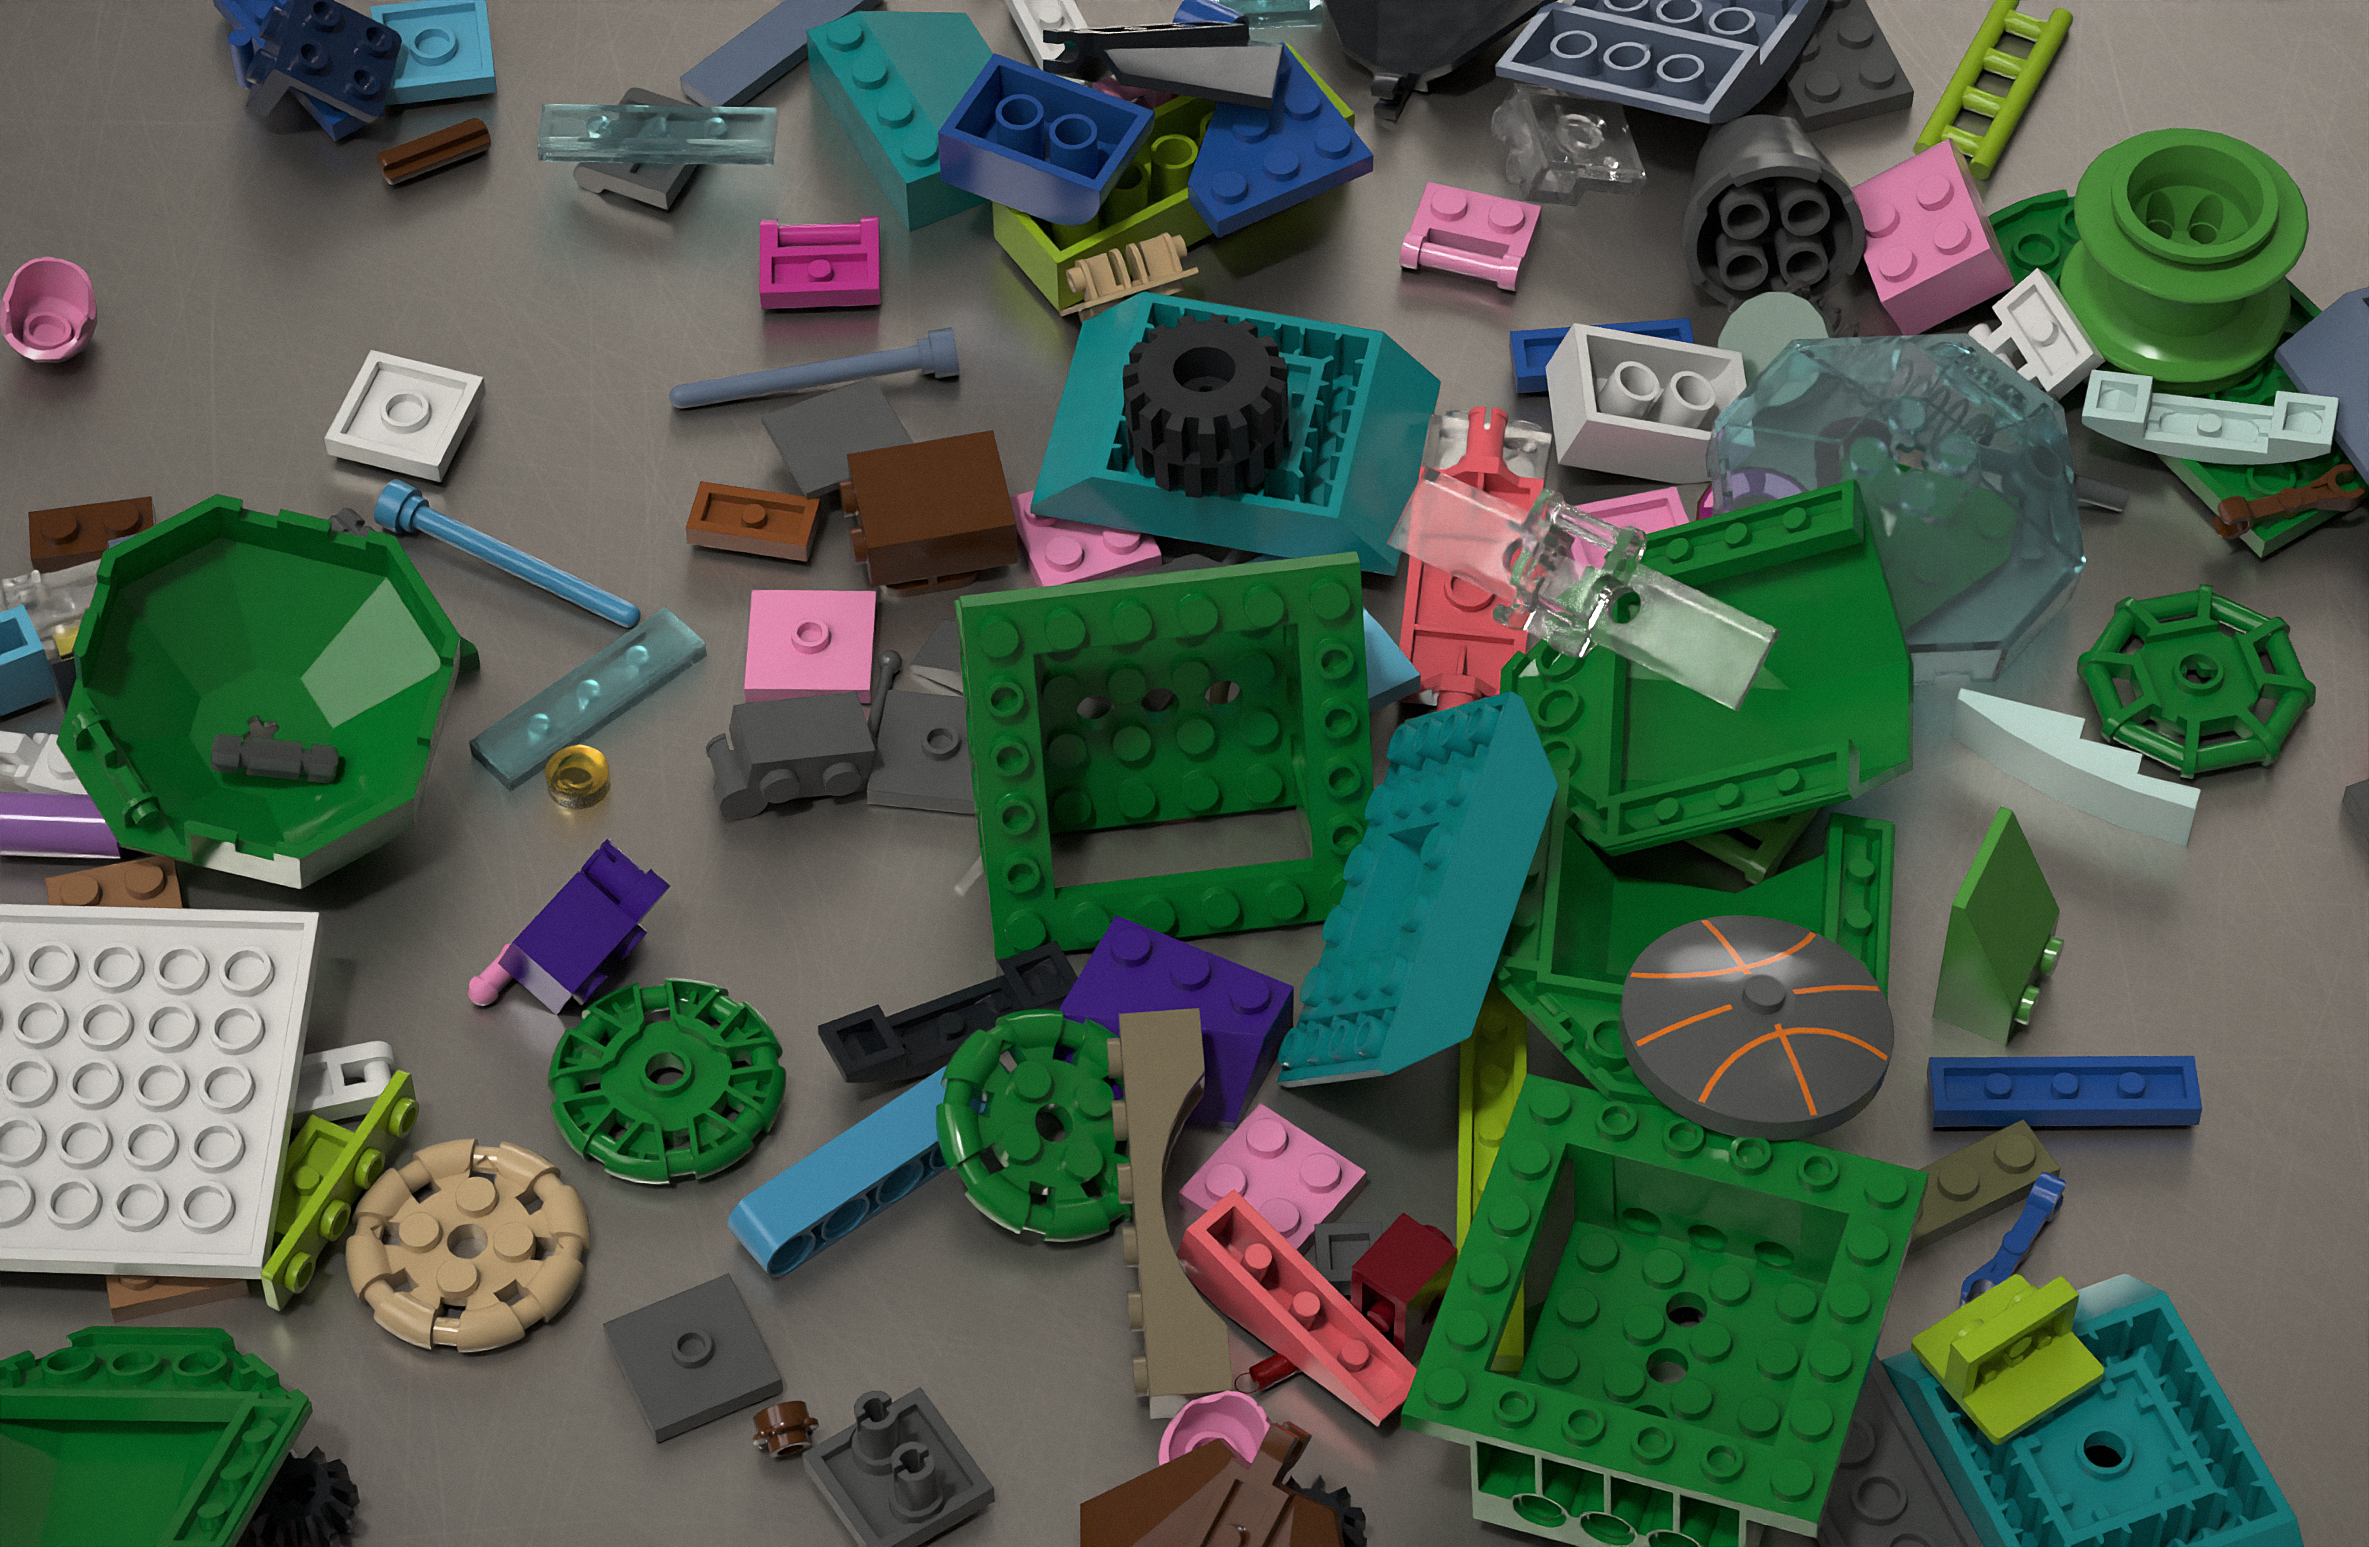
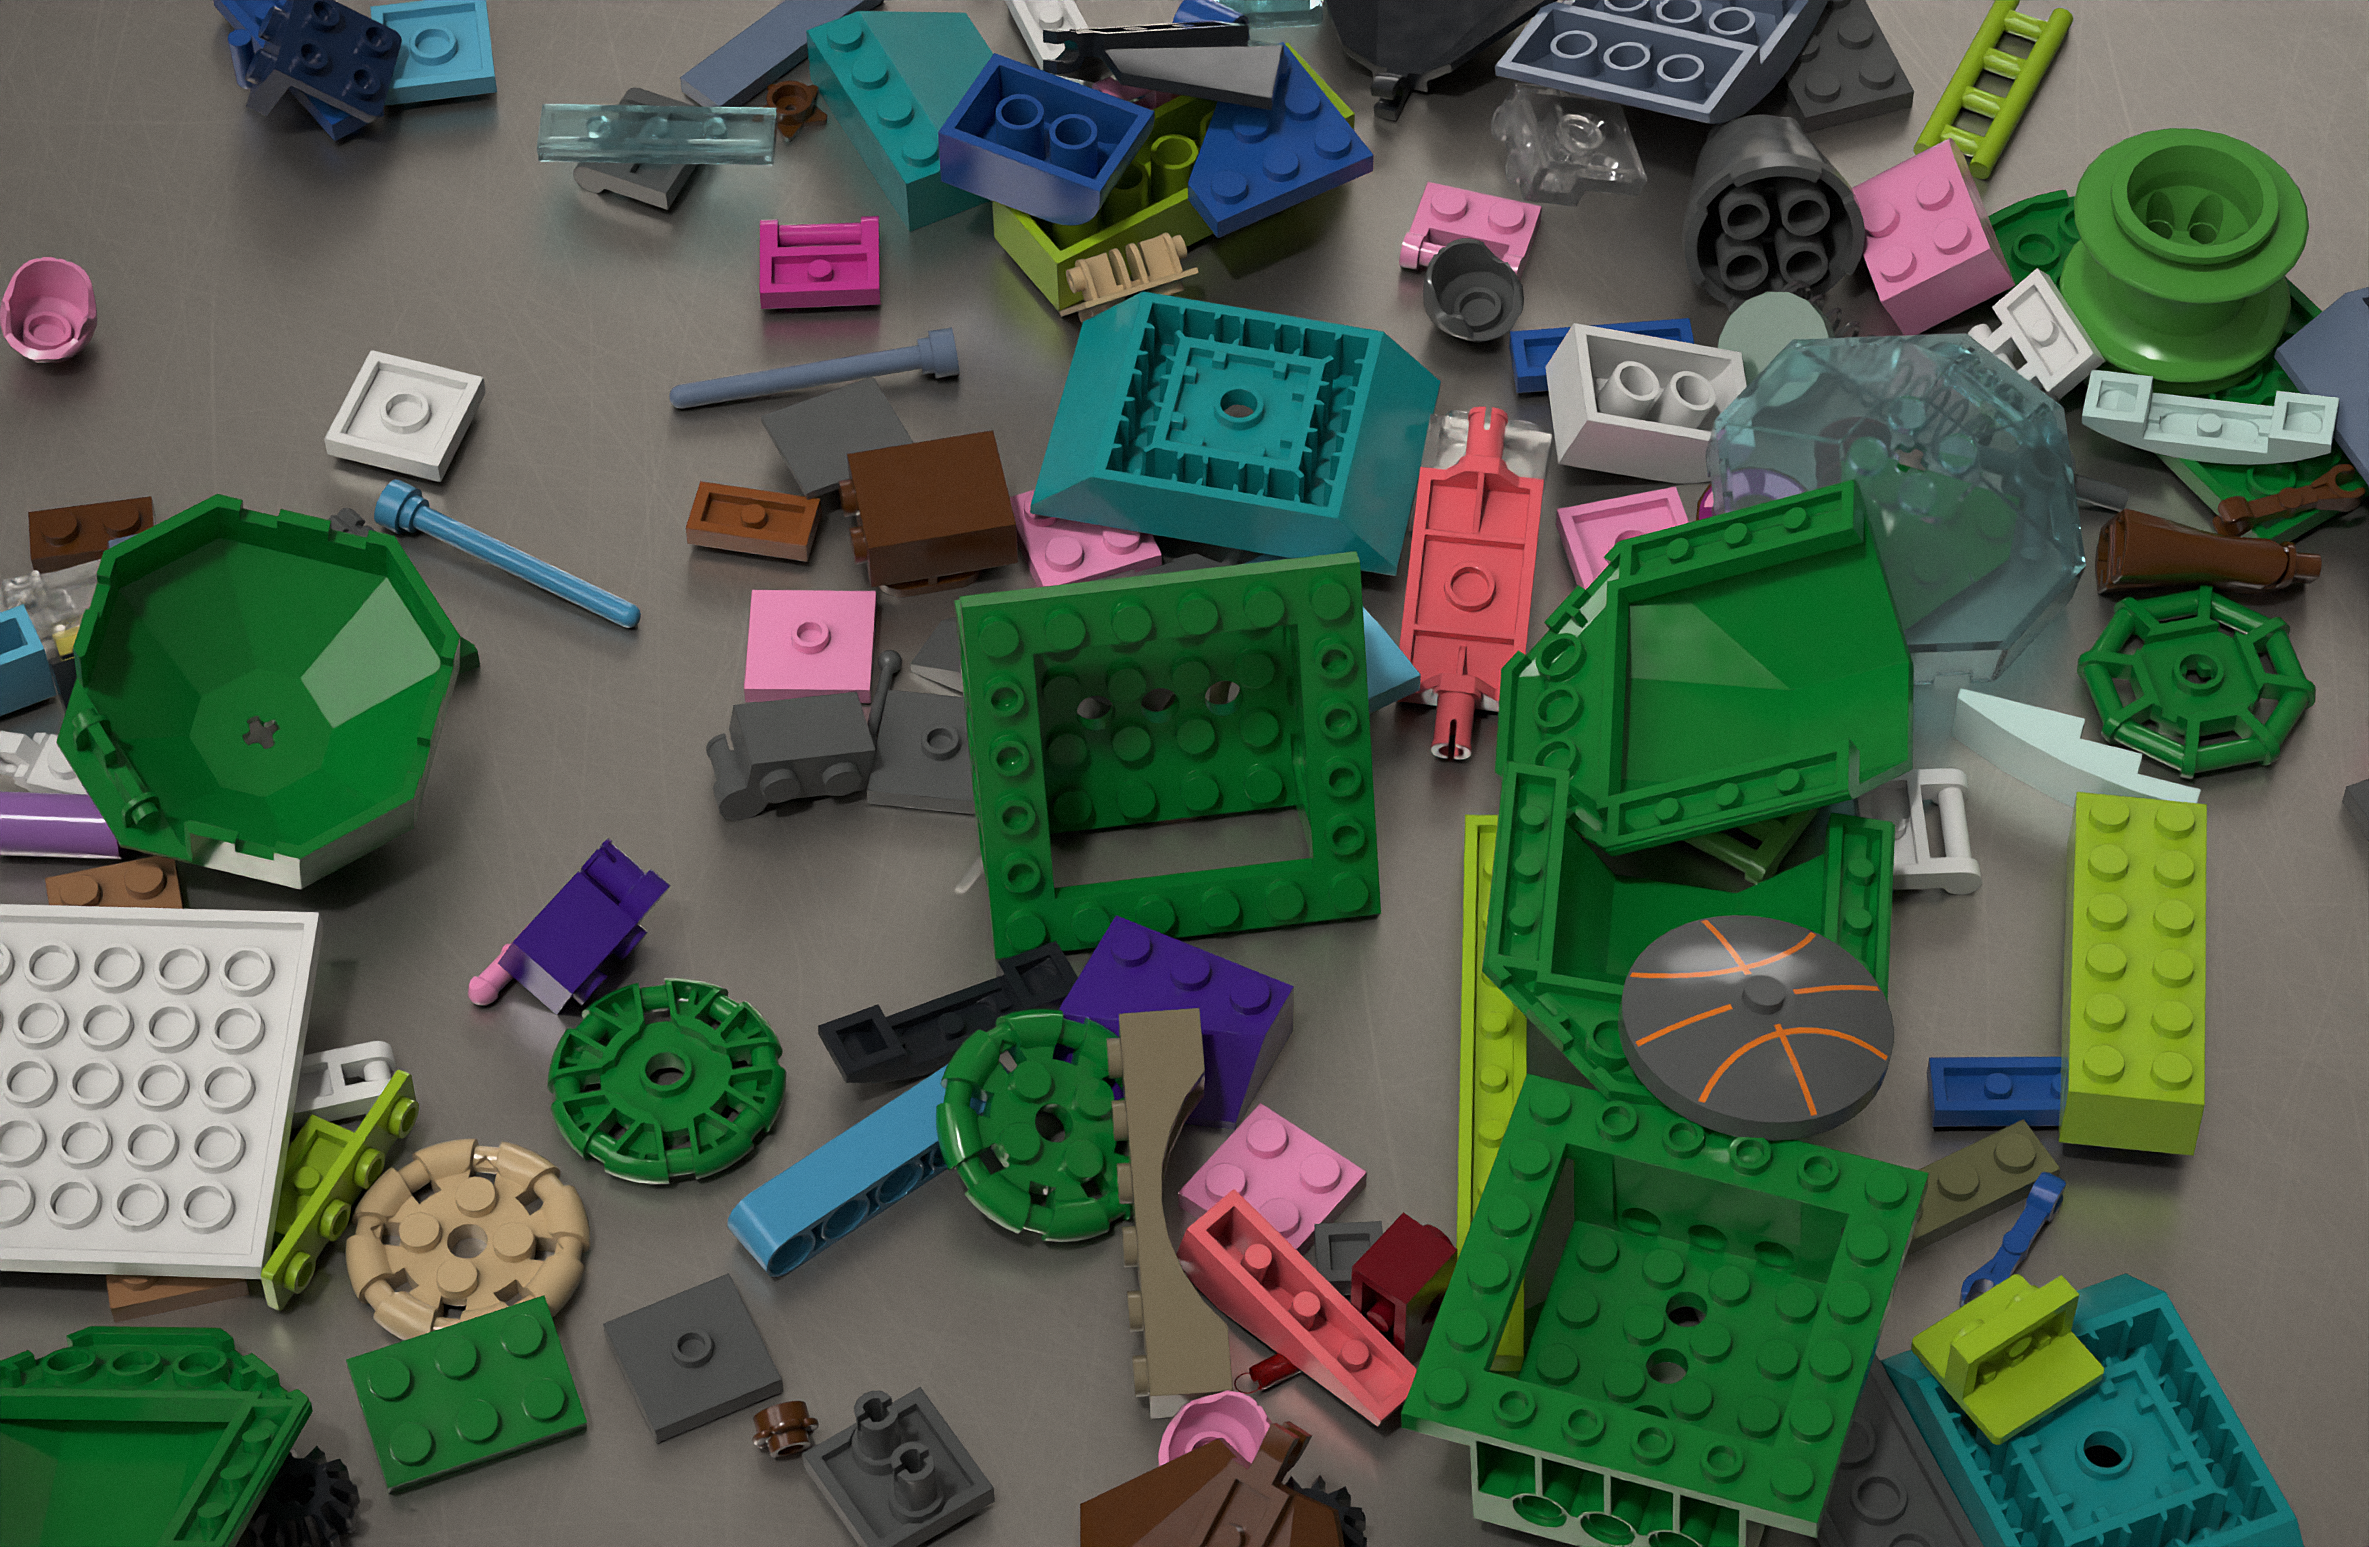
(274, 758): dark grey axle -> none
(433, 151): reddish brown axle -> none
(466, 1394): none -> green plate
(578, 777): clear yellow tile -> none
(588, 698): clear light blue tile -> none
(801, 98): none -> reddish brown plate
(1206, 405): black wheel -> none
(1425, 894): teal slope -> none
(1471, 292): none -> dark grey hair
(1572, 605): clear piece -> none
(1902, 804): none -> white plate
(1998, 937): bright green slope -> none
(2134, 974): none -> lime brick
(2155, 552): none -> reddish brown piece

